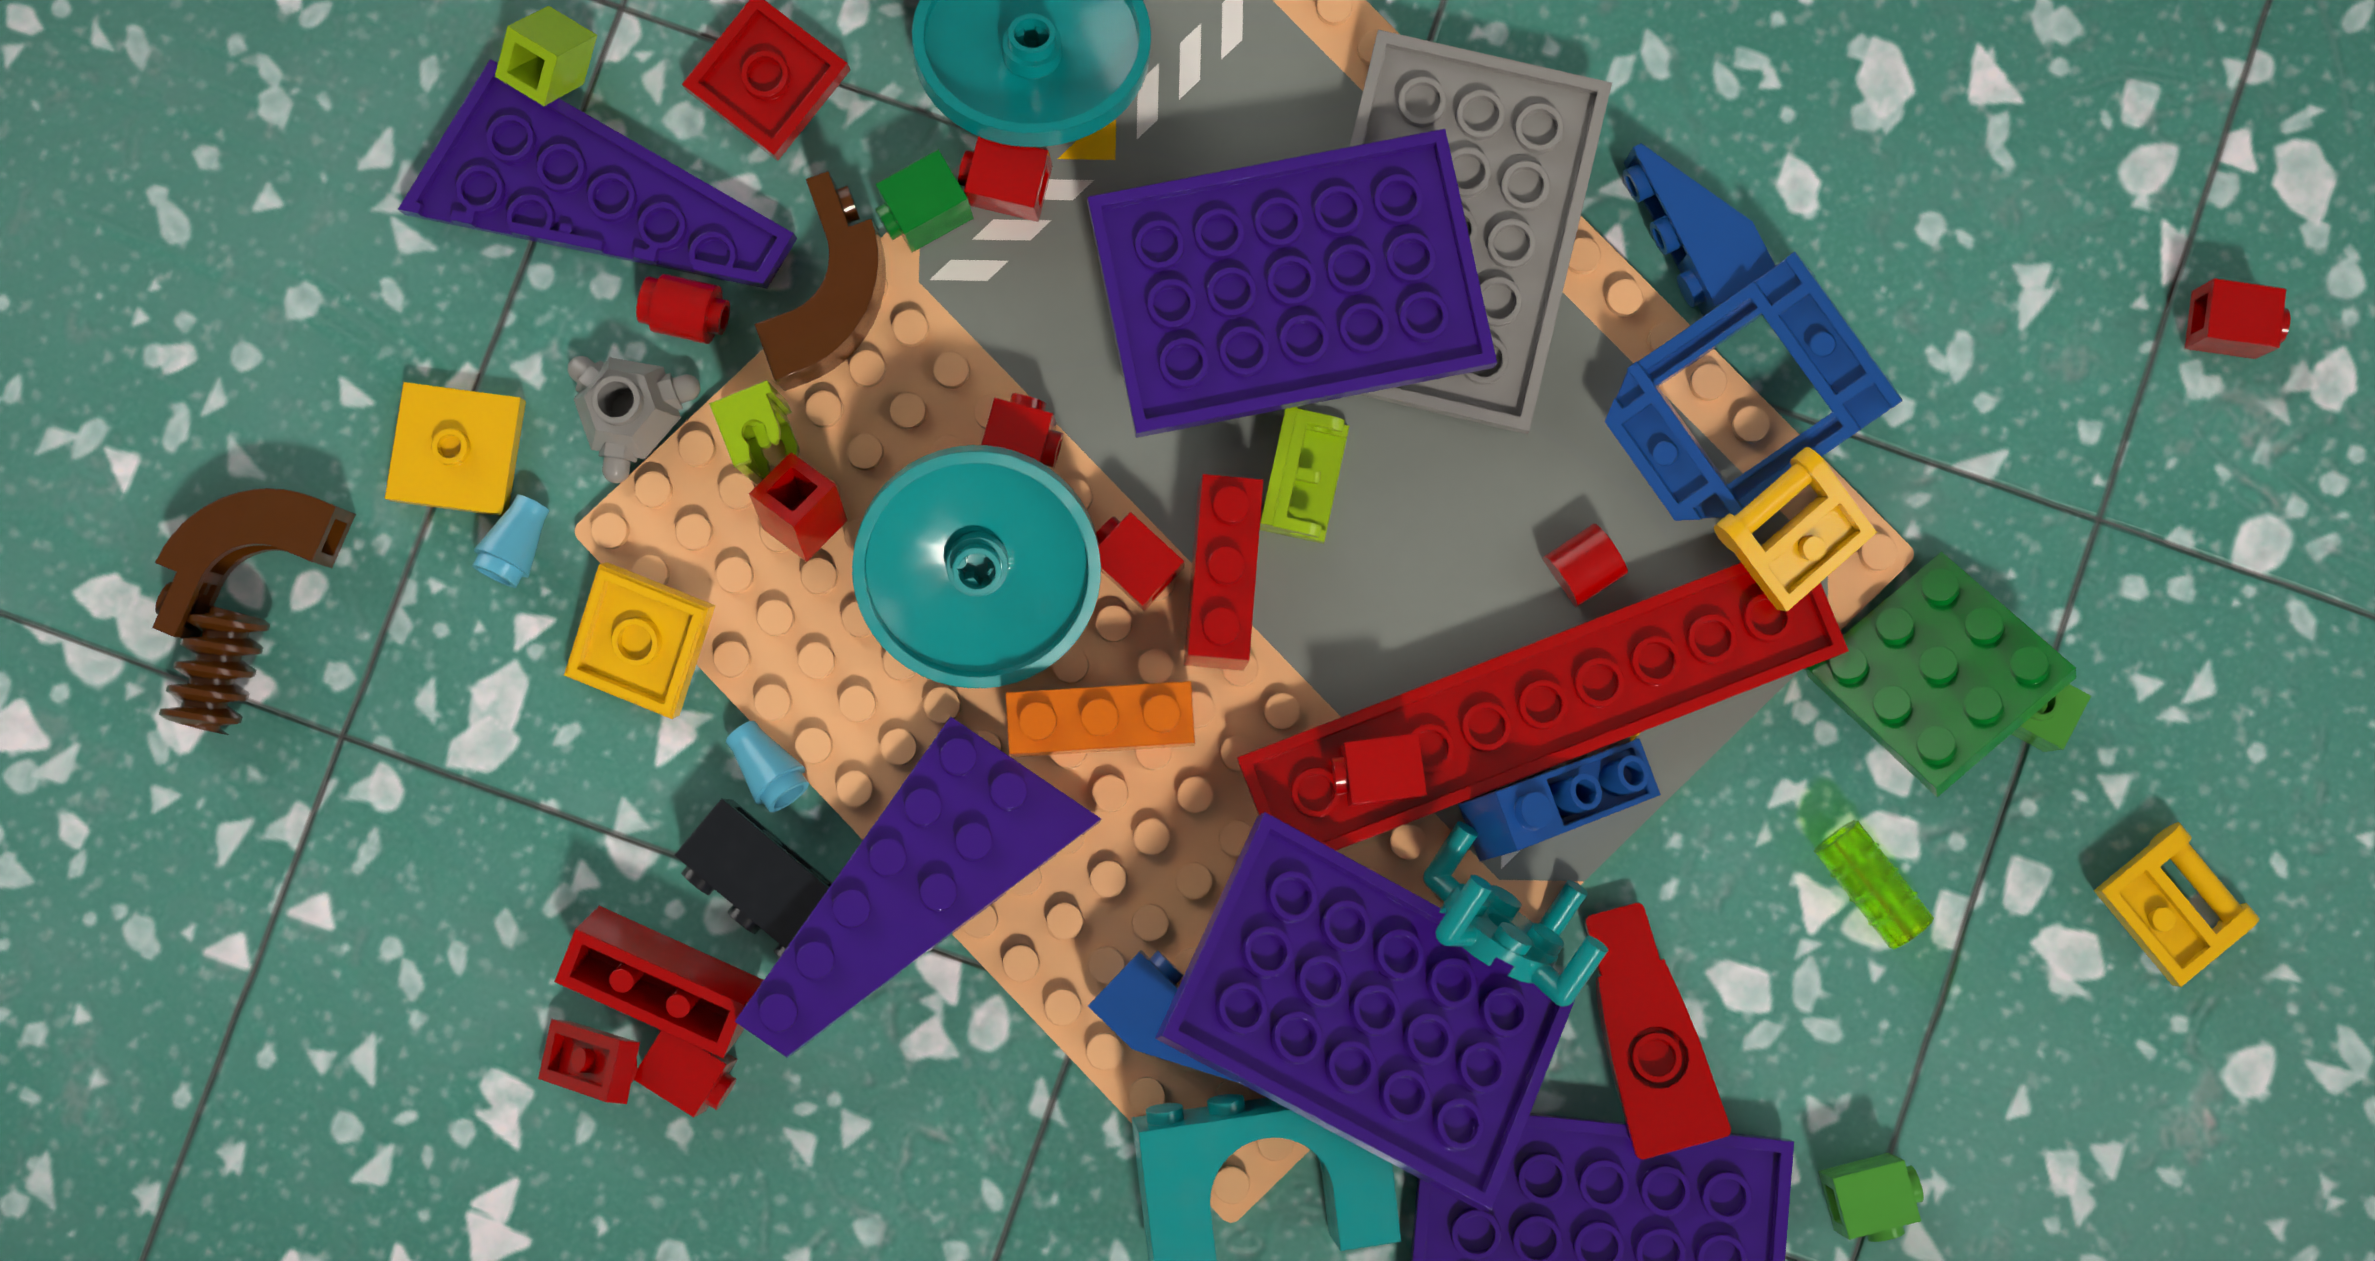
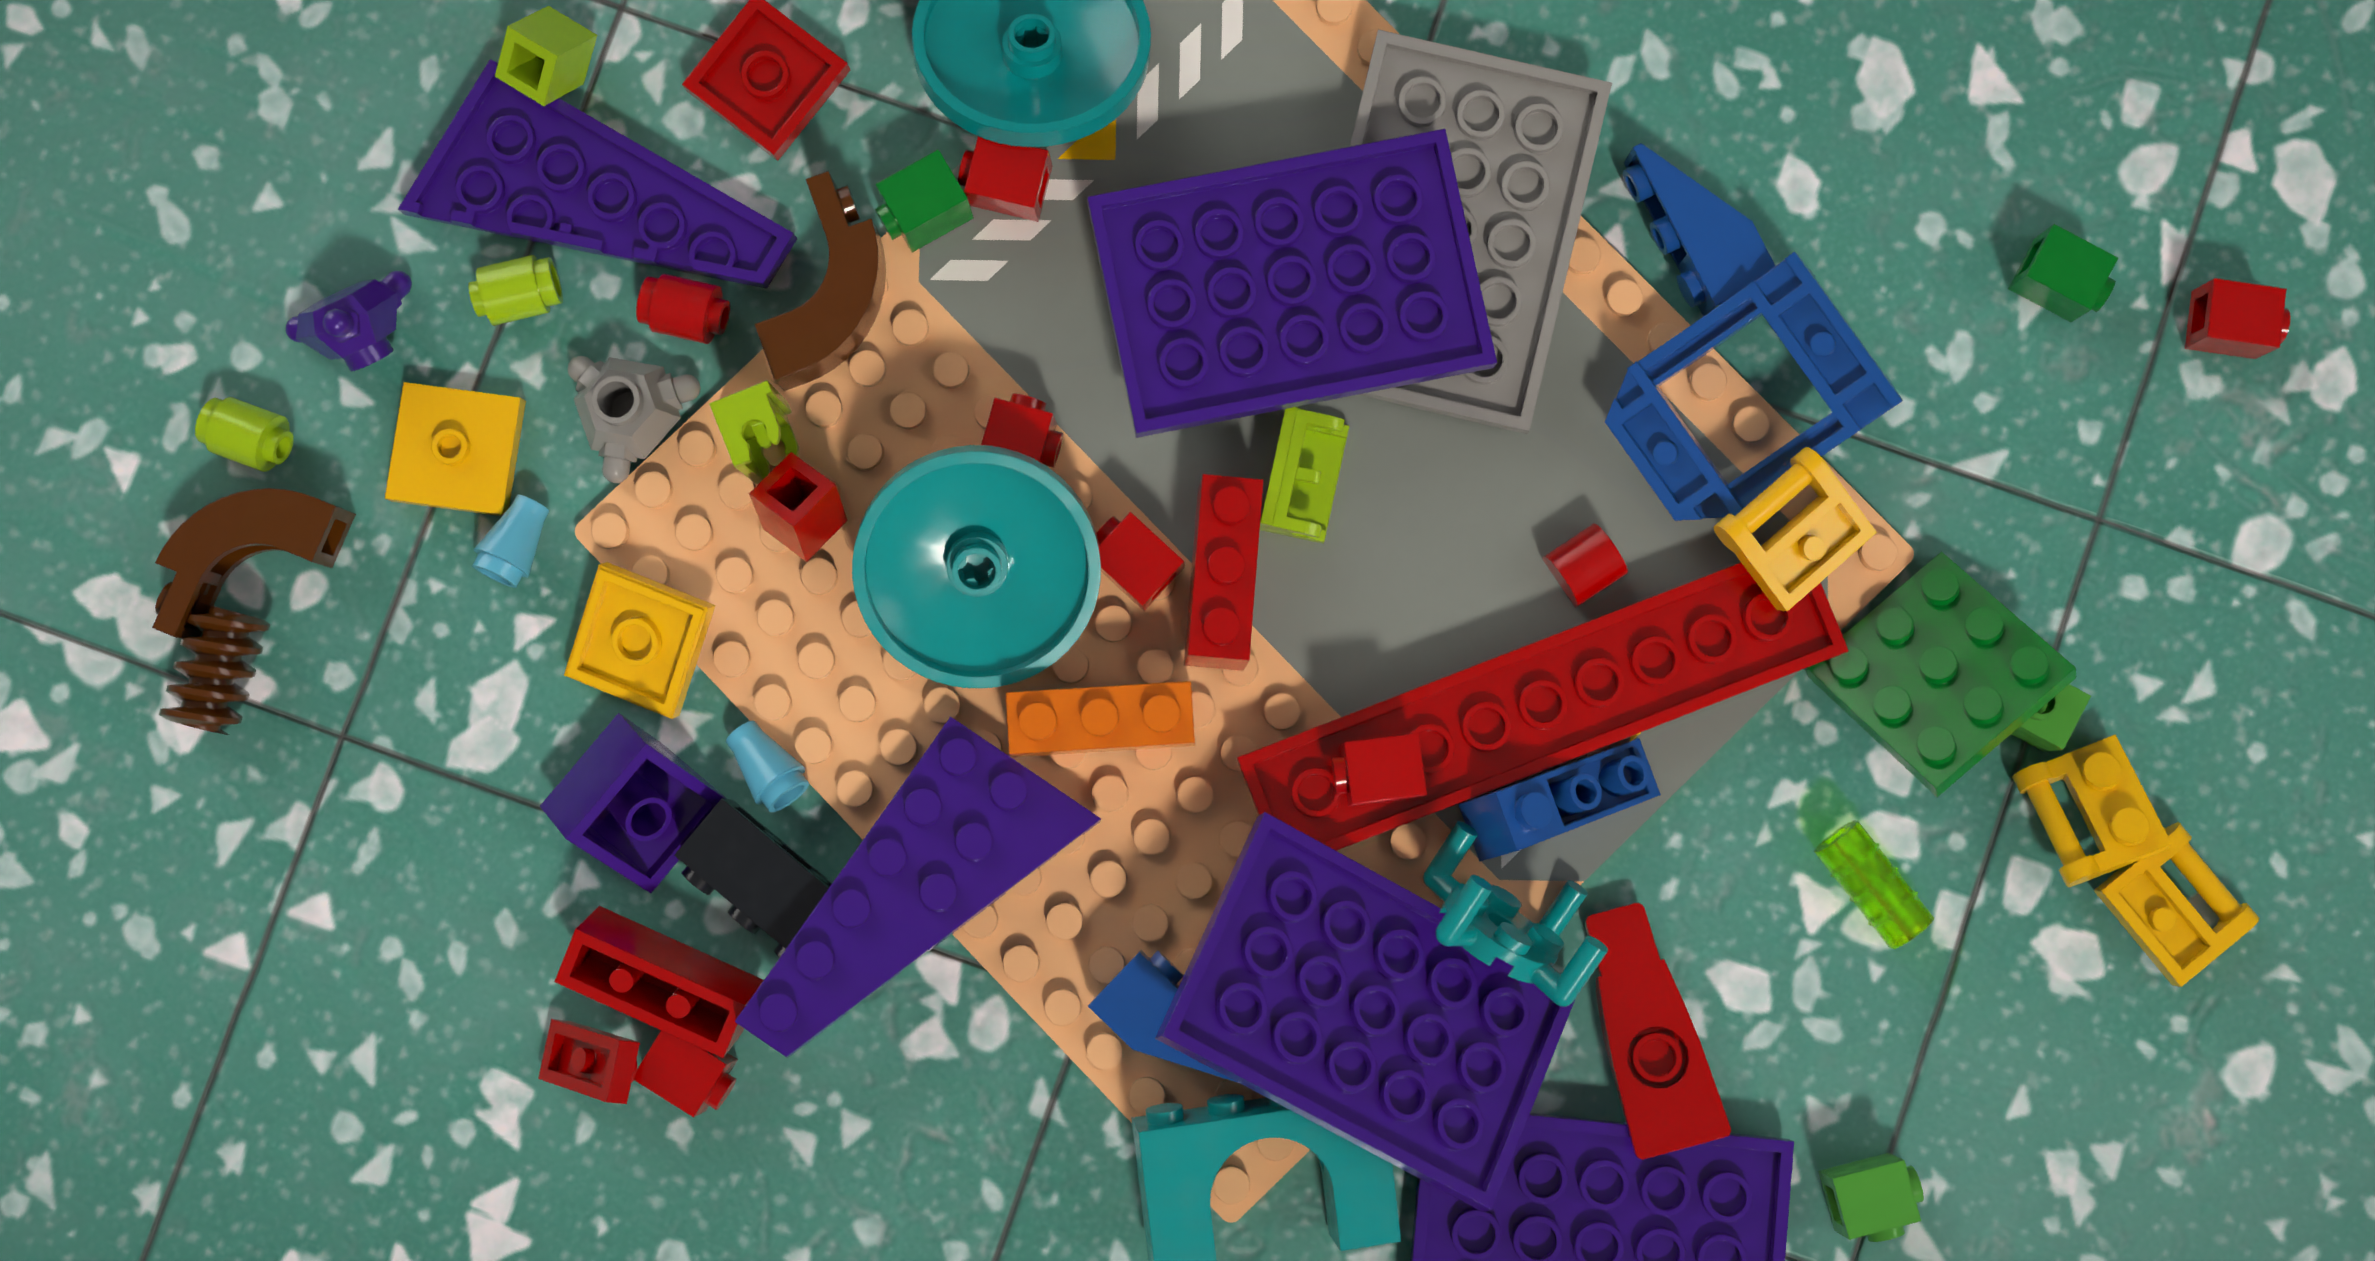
(244, 433): none -> lime brick
(353, 321): none -> dark purple rock
(515, 289): none -> lime brick
(631, 803): none -> dark purple slope
(2065, 274): none -> green brick
(2109, 802): none -> yellow plate

